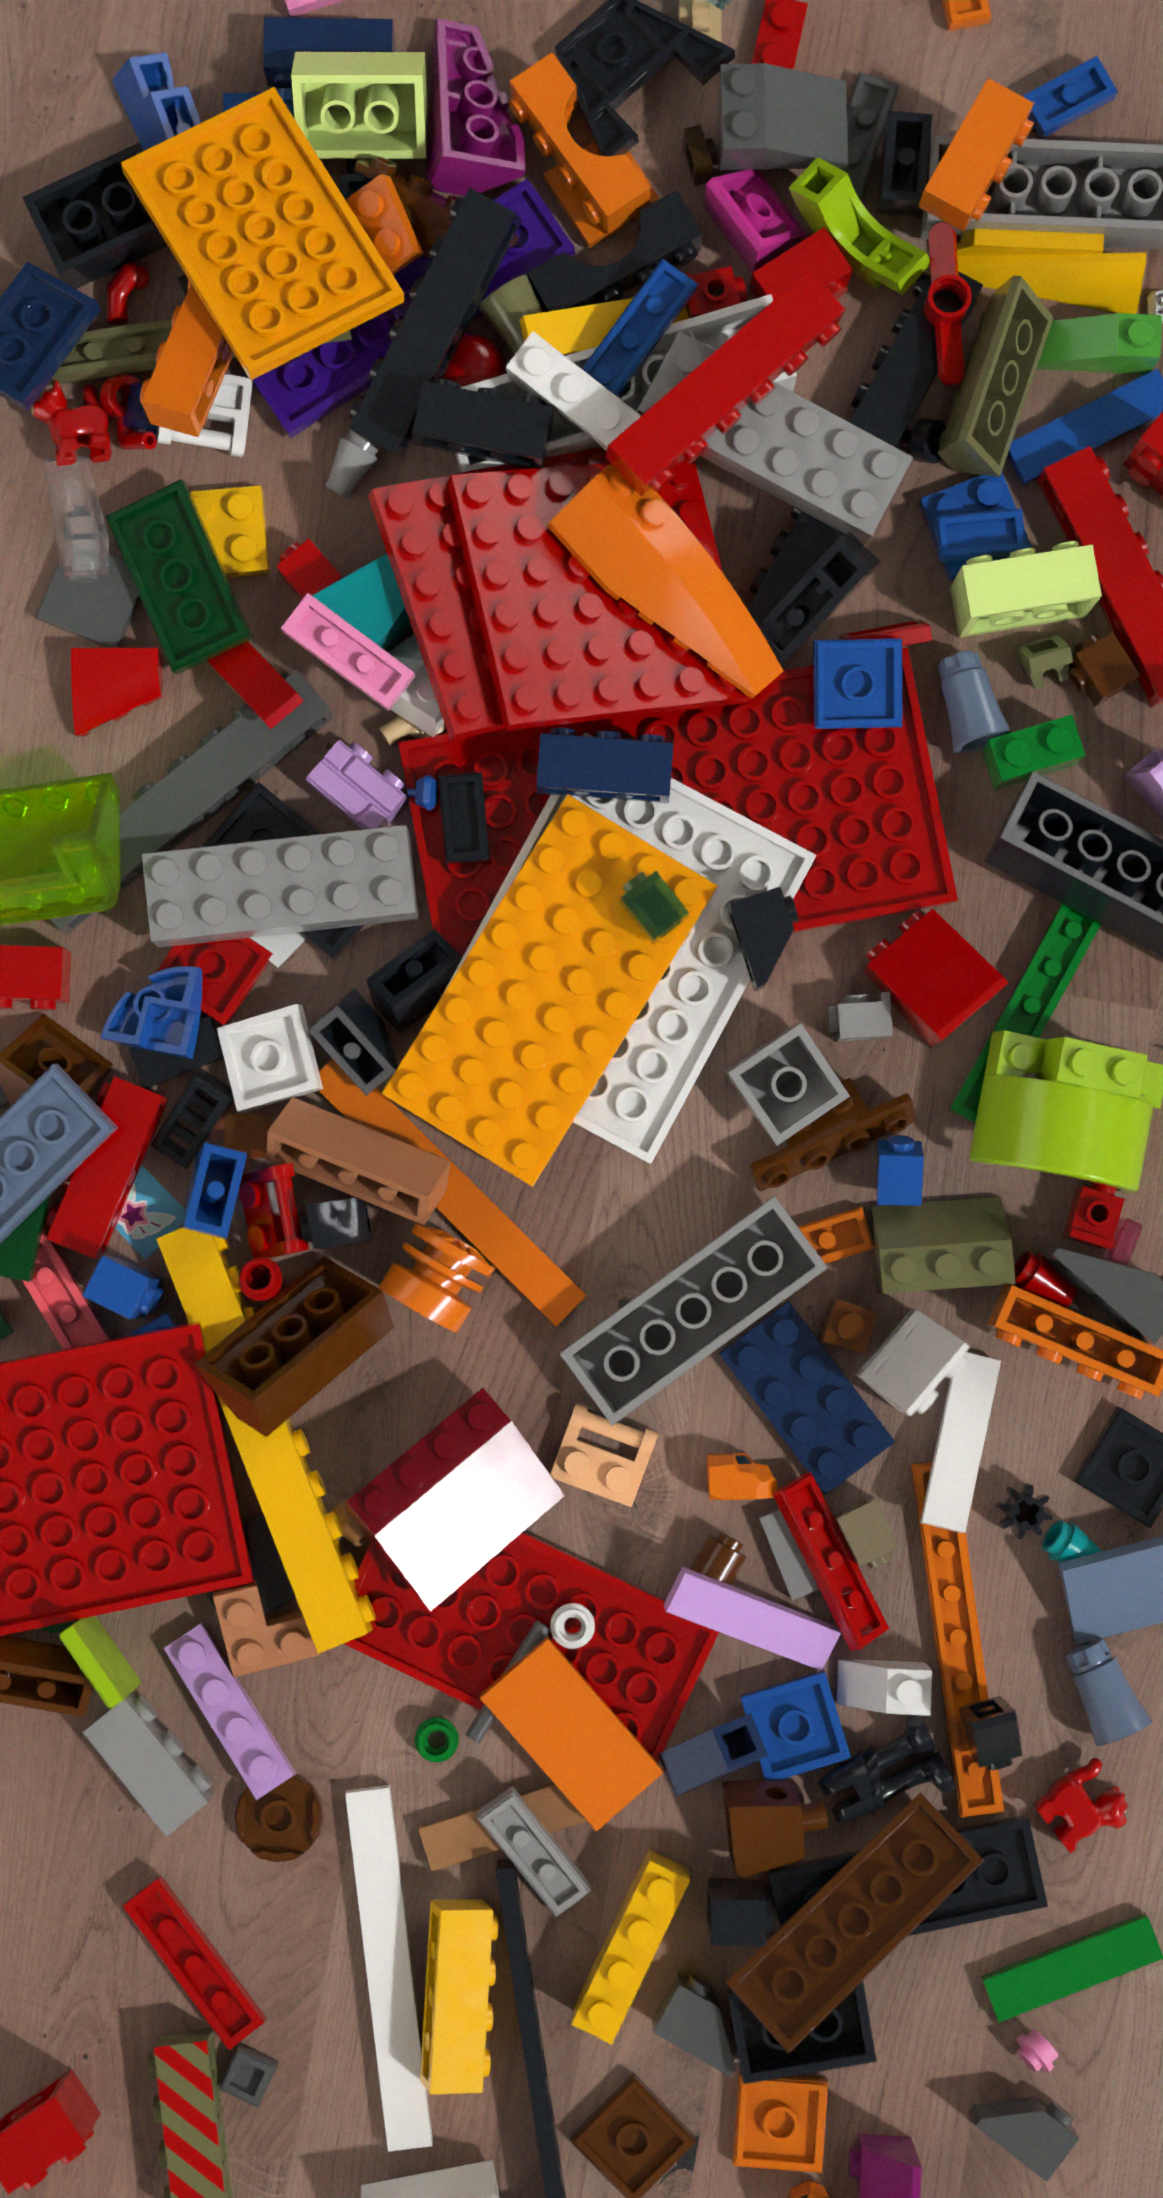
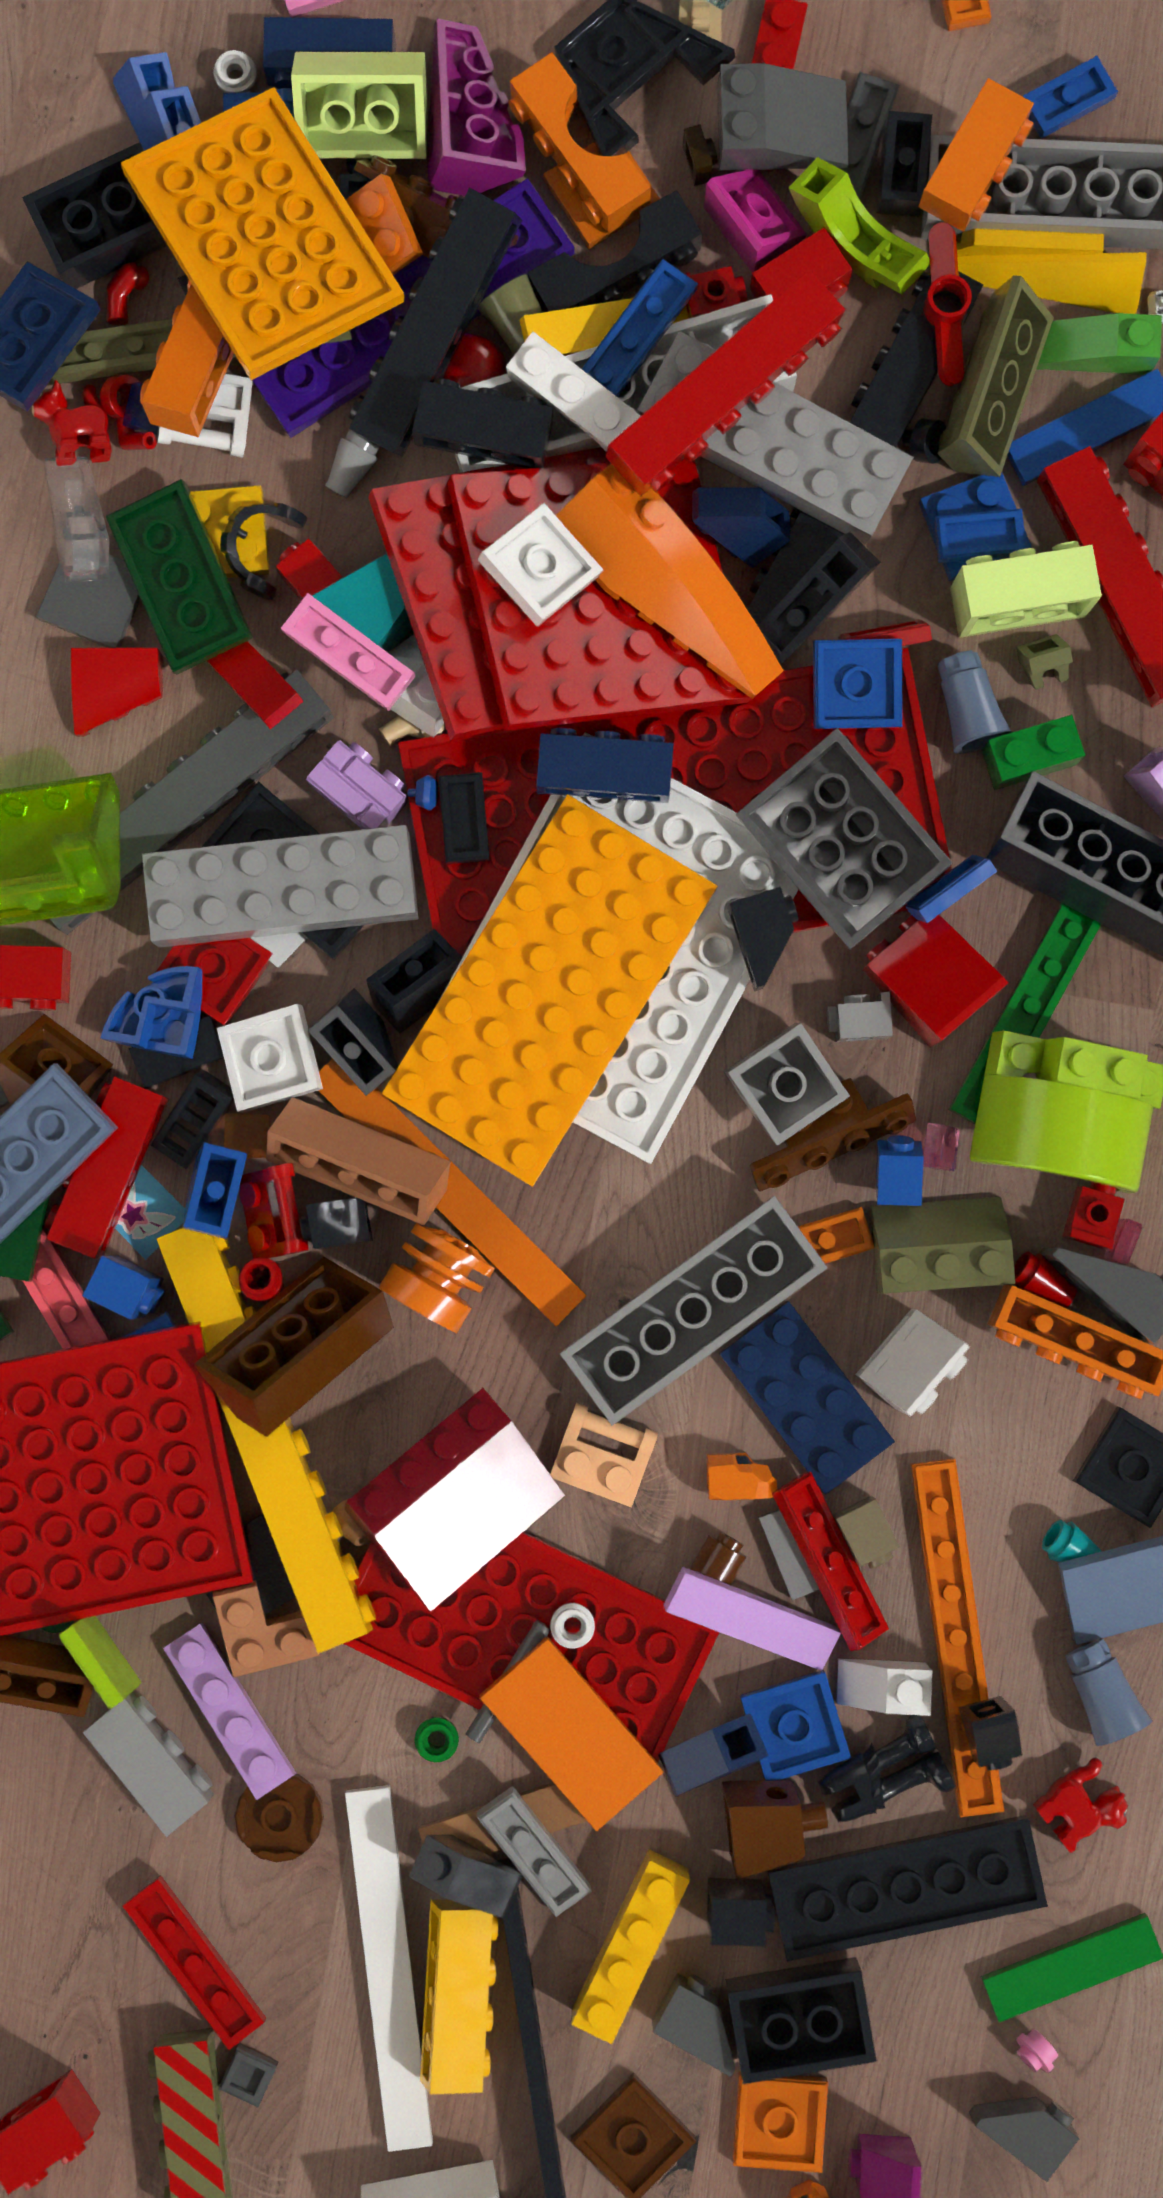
(228, 542): none -> black piece
(232, 61): none -> white plate
(465, 1874): none -> black slope
(540, 564): none -> white plate
(652, 905): clear green brick -> none
(742, 520): none -> dark blue slope
(844, 839): none -> flat silver slope
(848, 1325): reddish brown brick -> none
(854, 1922): reddish brown plate -> none
(941, 1147): none -> clear pink tile
(950, 888): none -> blue tile
(960, 1444): white tile -> none
(1036, 1512): black gear -> none
(1101, 668): reddish brown brick -> none

